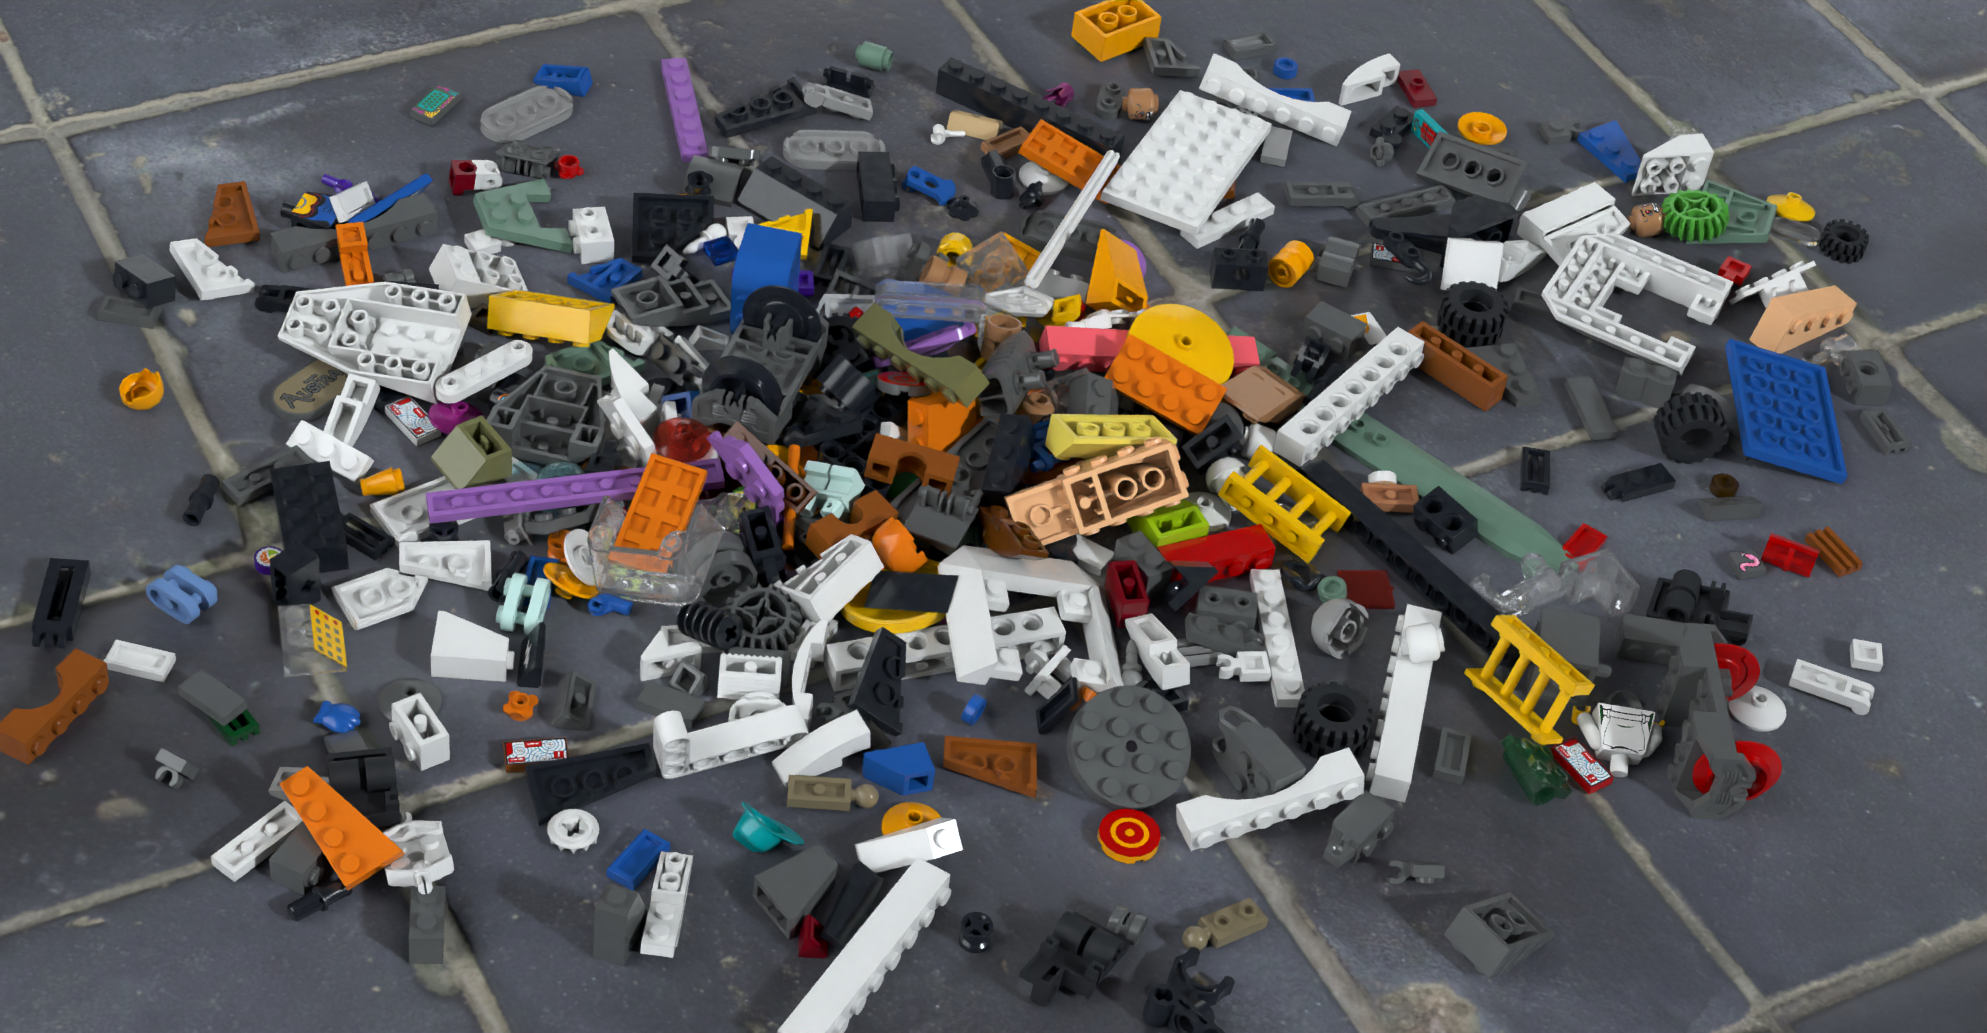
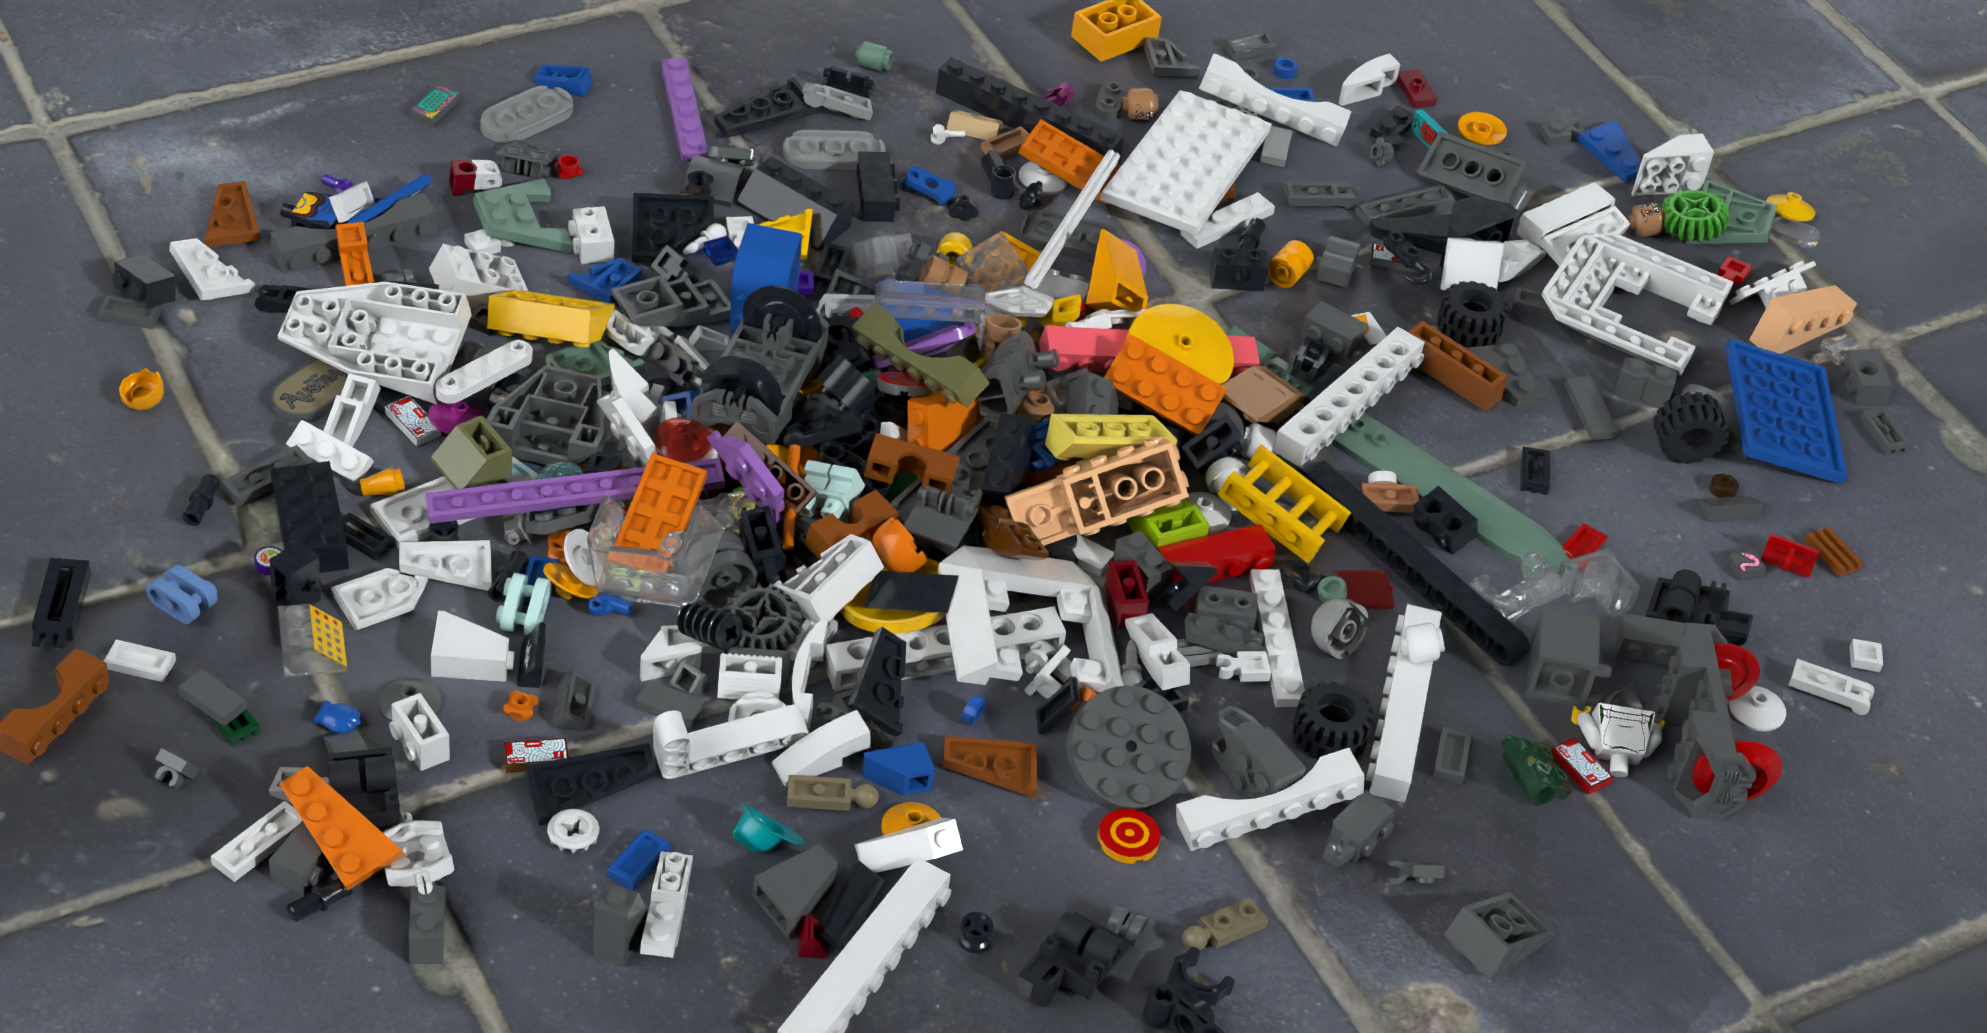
(1550, 666): yellow fence -> none
(1638, 483): black hinge -> none
(1844, 241): black tyre -> none

